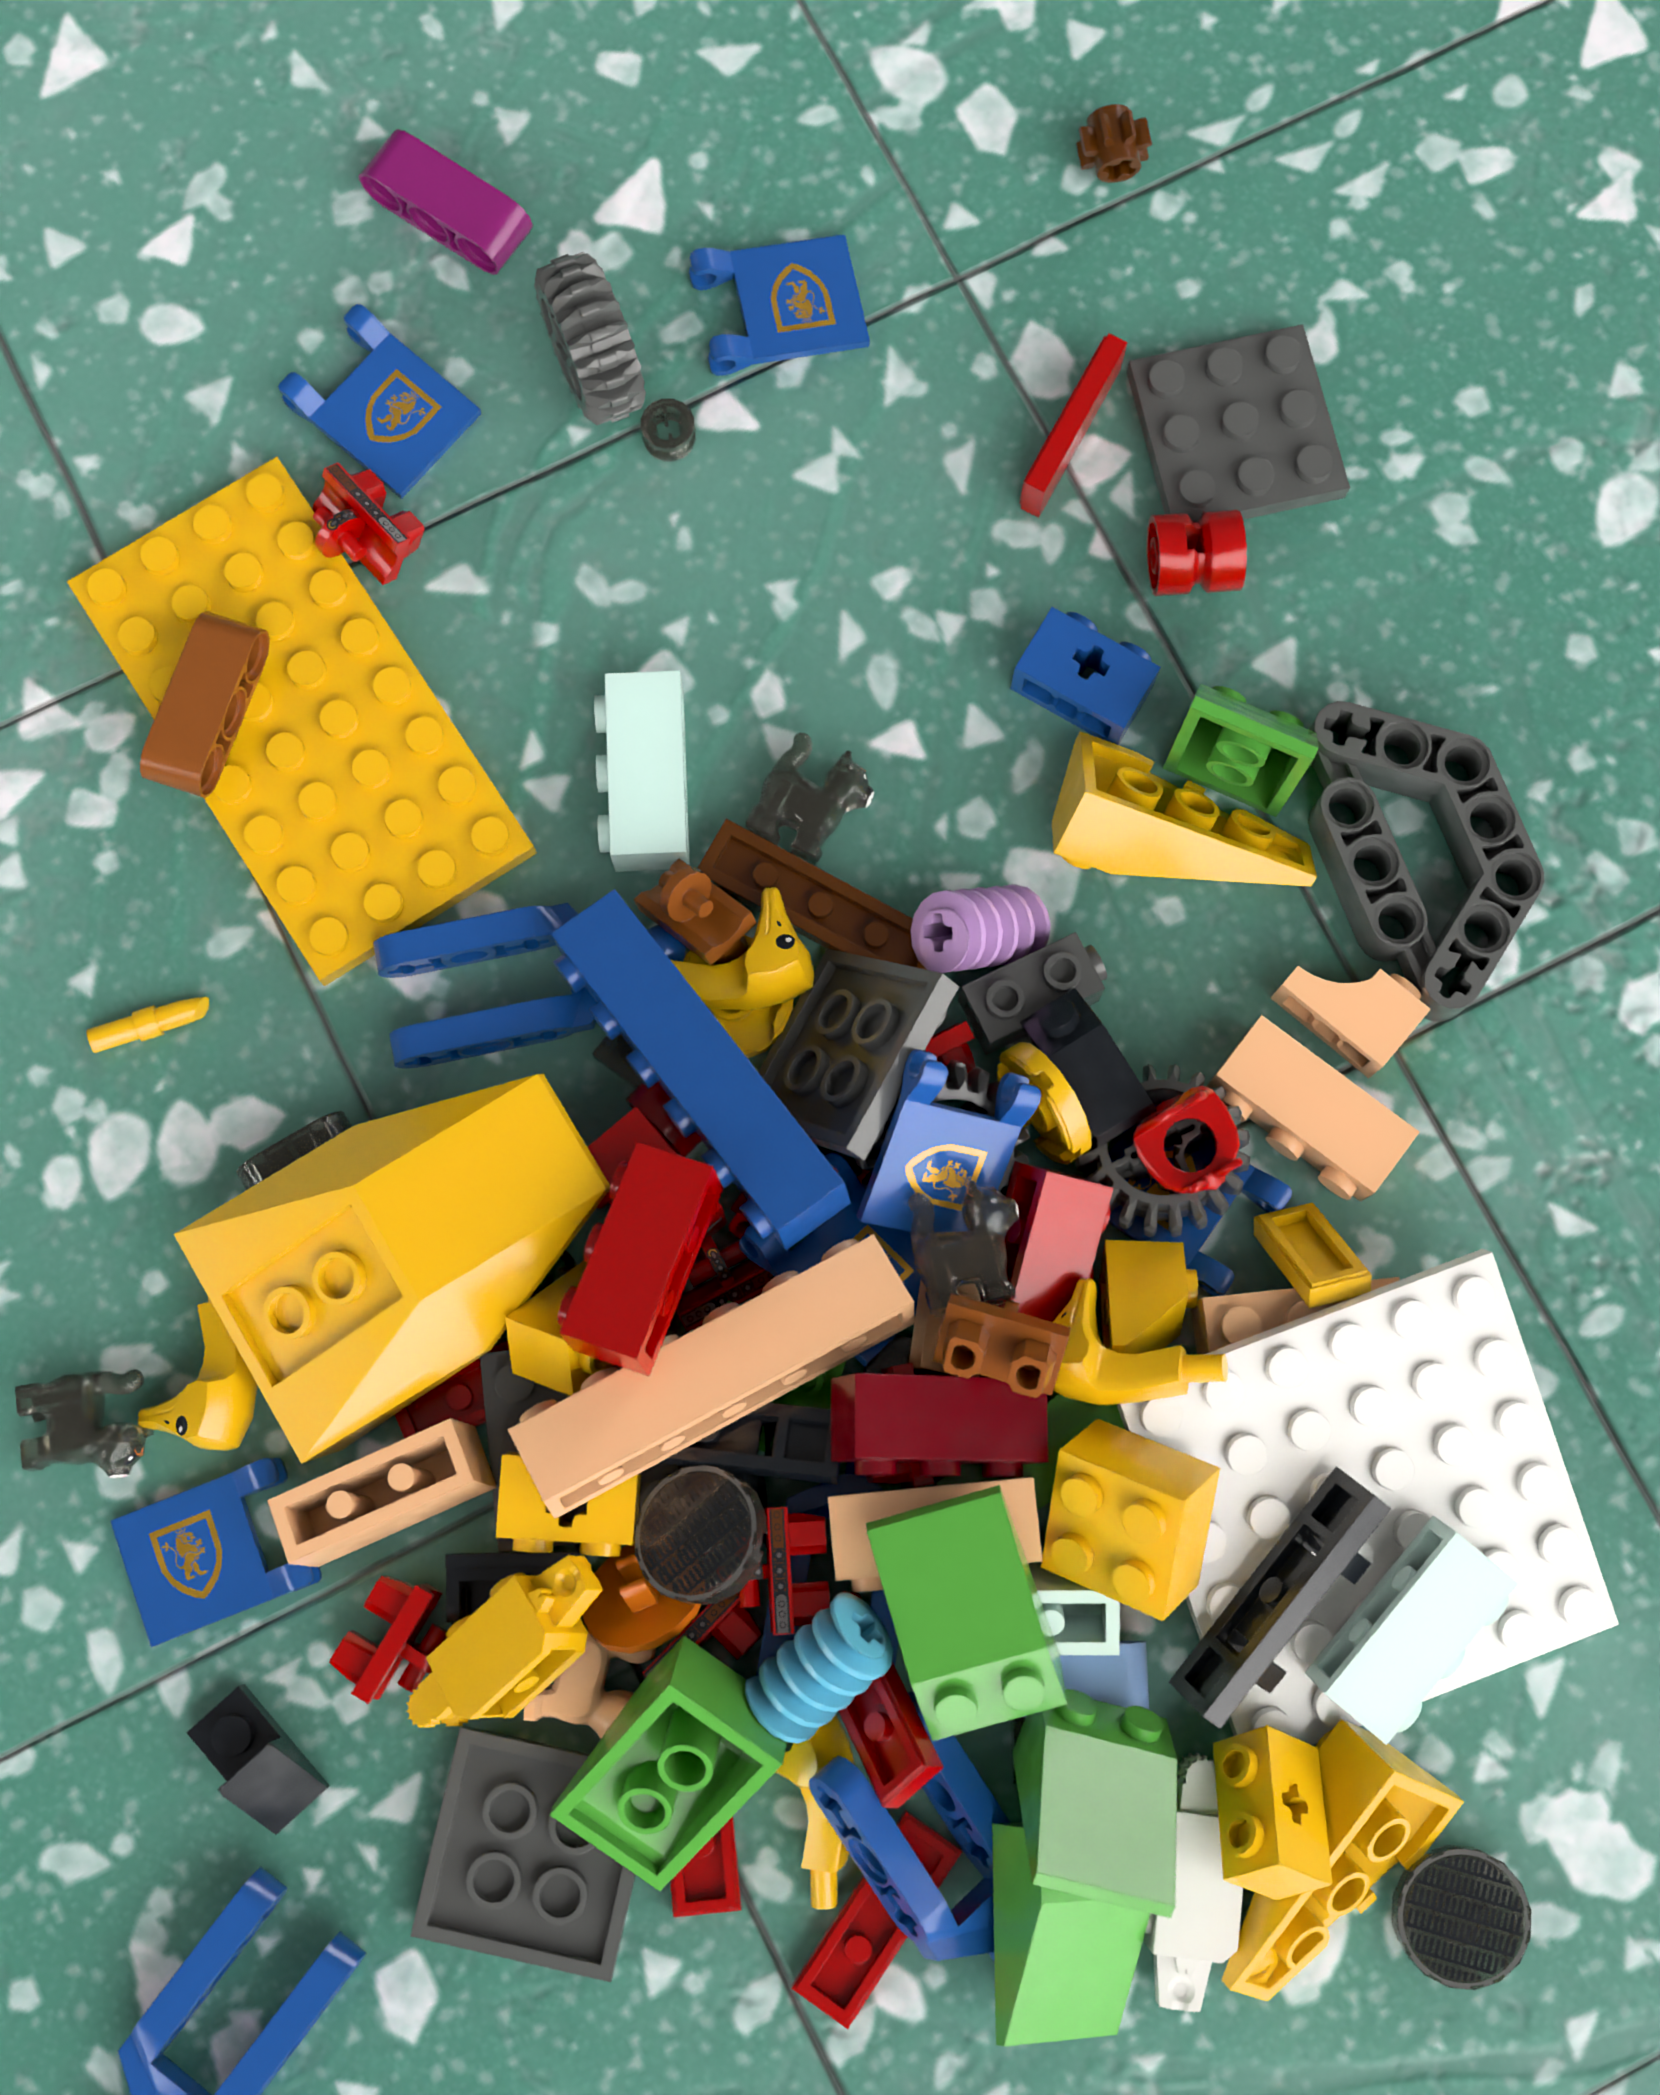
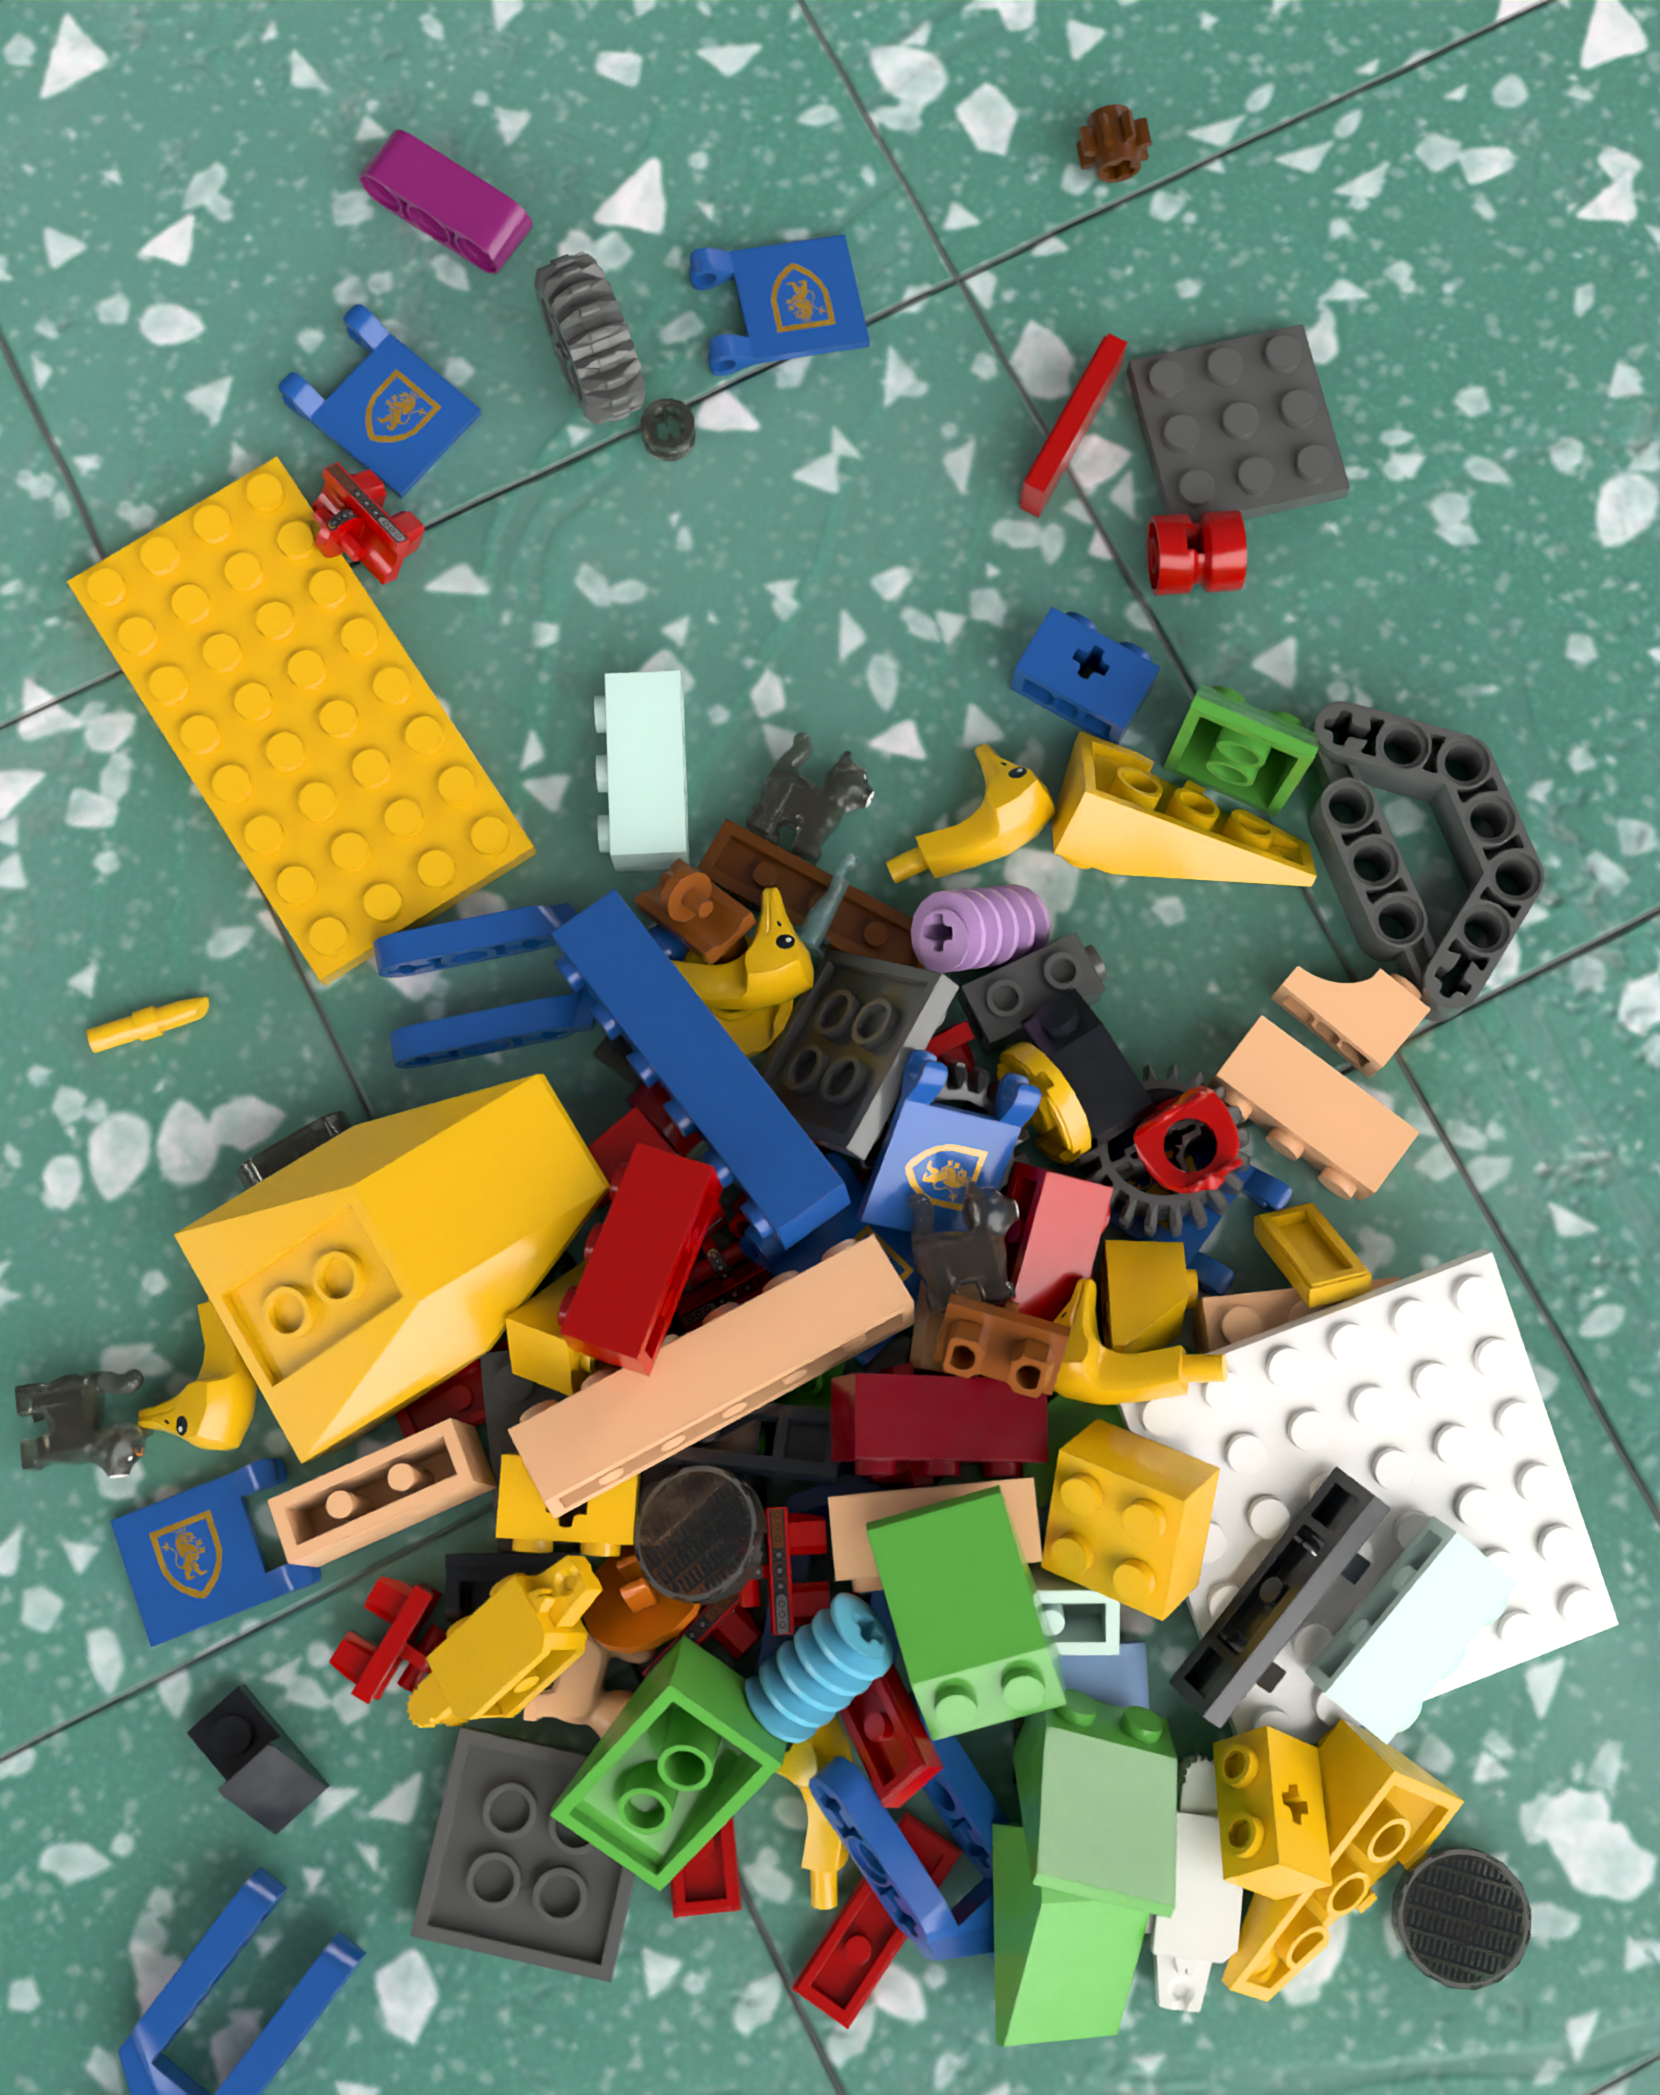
(204, 704): dark orange beam -> none
(820, 916): none -> clear light blue piece
(1010, 816): none -> yellow animal

